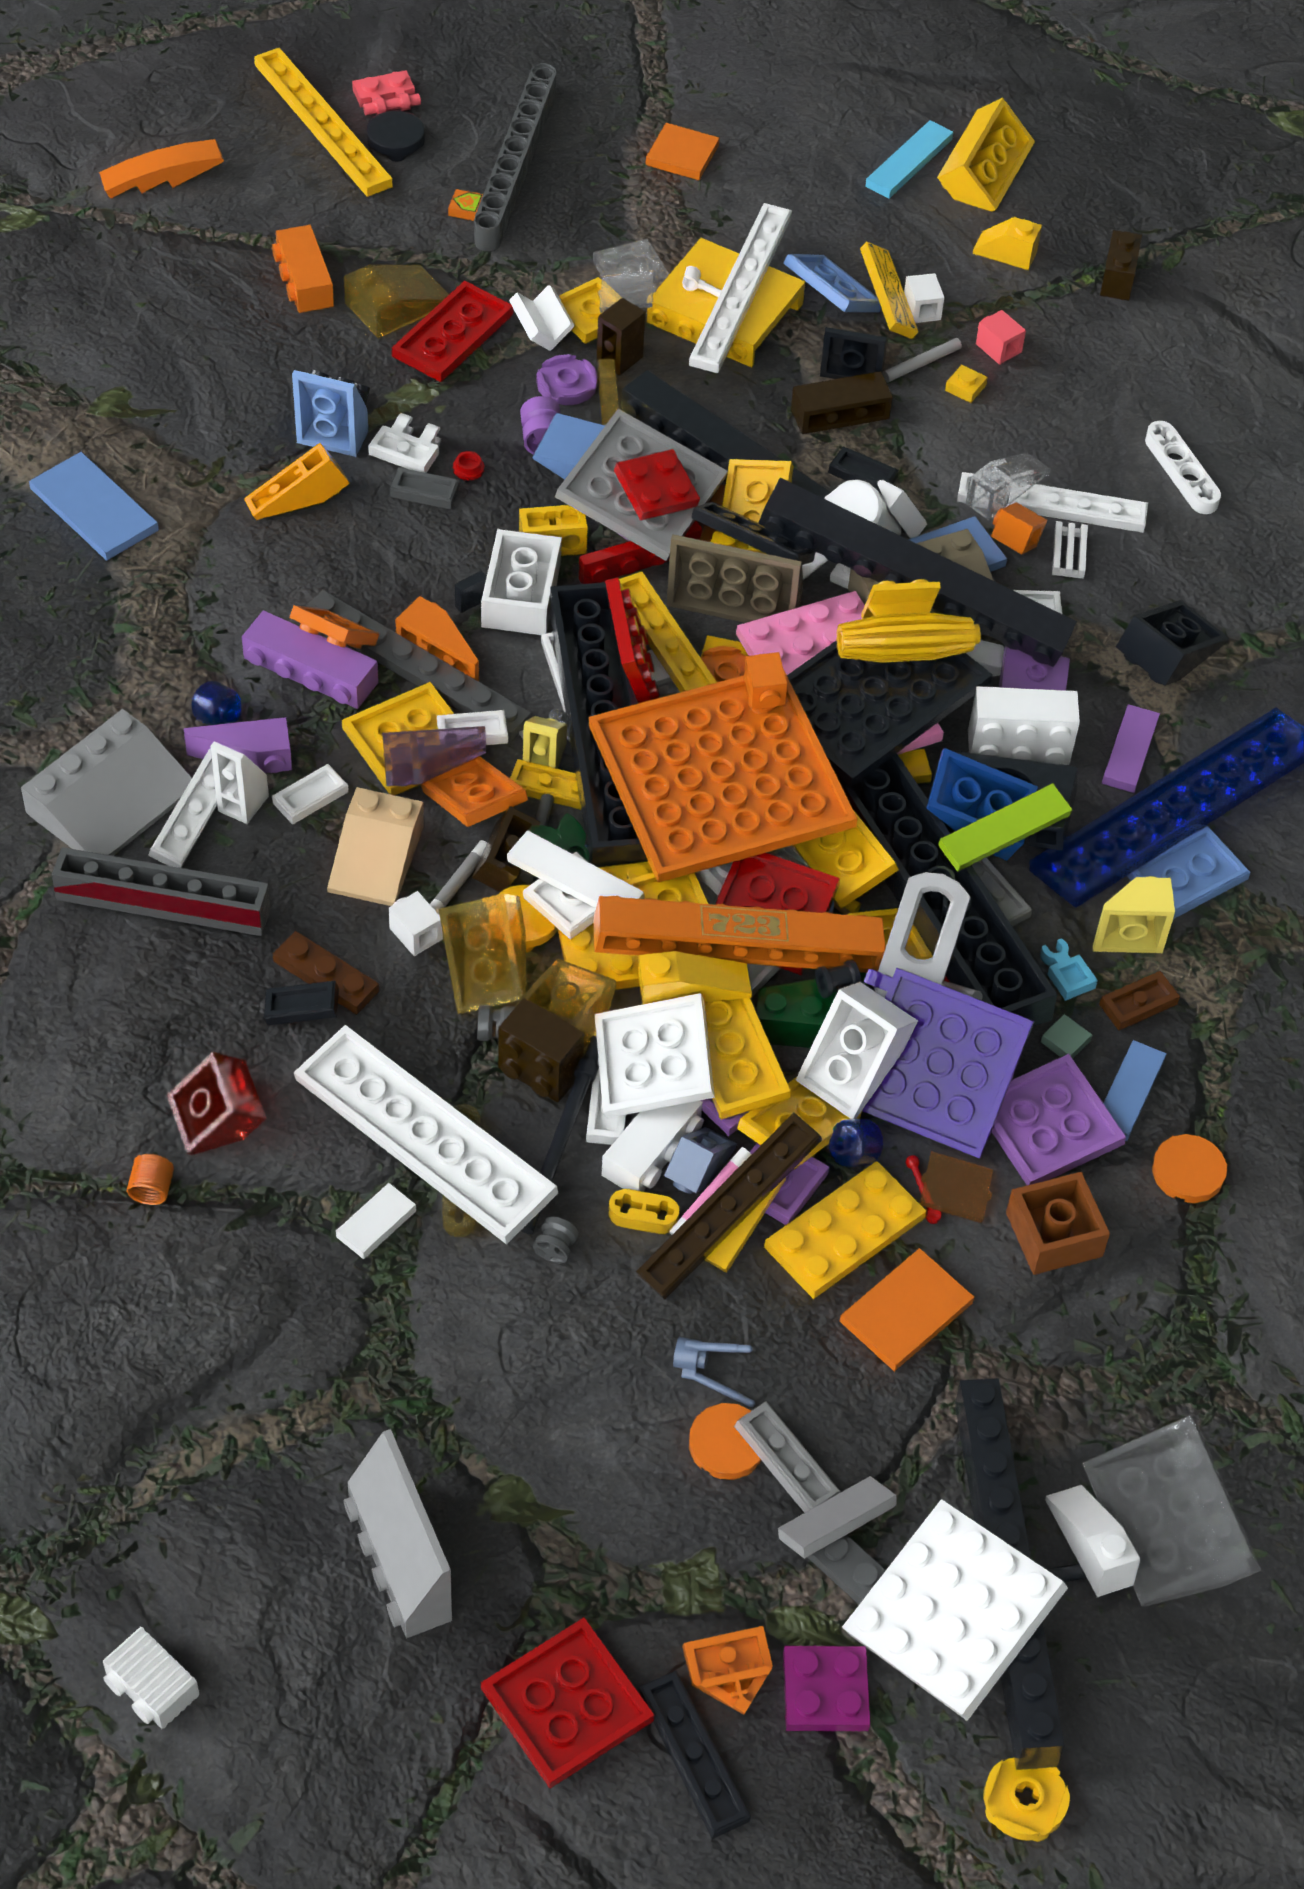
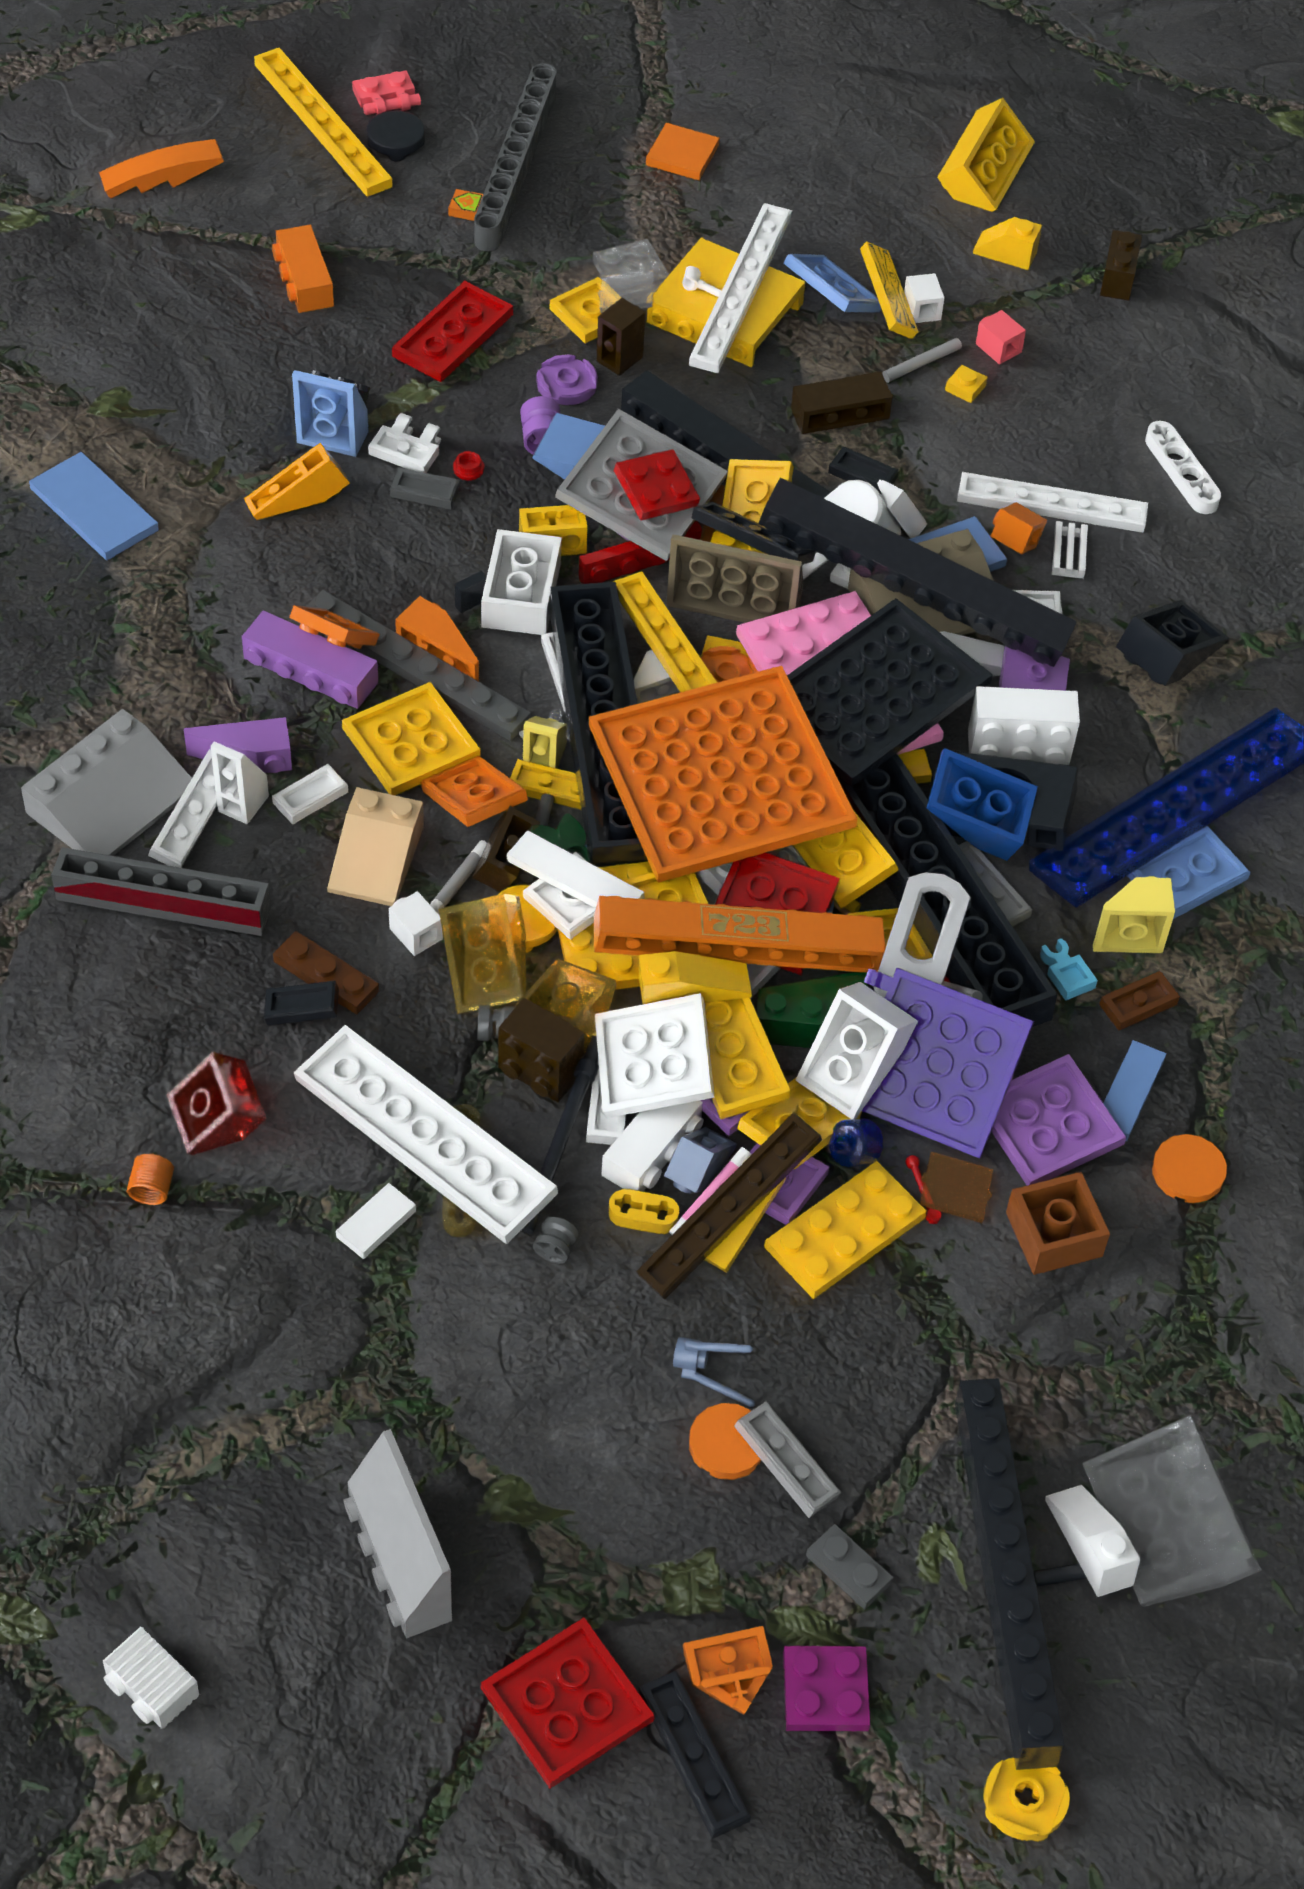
(216, 704): clear blue head -> none
(391, 295): clear yellow slope -> none
(424, 754): slope -> none
(492, 720): white tile -> none
(543, 318): white panel -> none
(607, 389): clear yellow beam -> none
(632, 642): red plate -> none
(765, 680): orange brick -> none
(835, 978): black bush -> none
(837, 1517): light grey tile -> none
(851, 353): black slope -> none
(901, 628): yellow plate -> none
(906, 1309): orange tile -> none
(909, 159): medium azure tile -> none
(955, 1608): white plate -> none
(1003, 482): clear slope -> none
(1005, 827): lime tile -> none
(1066, 1037): sand green tile -> none
(1130, 748): medium lavender tile -> none

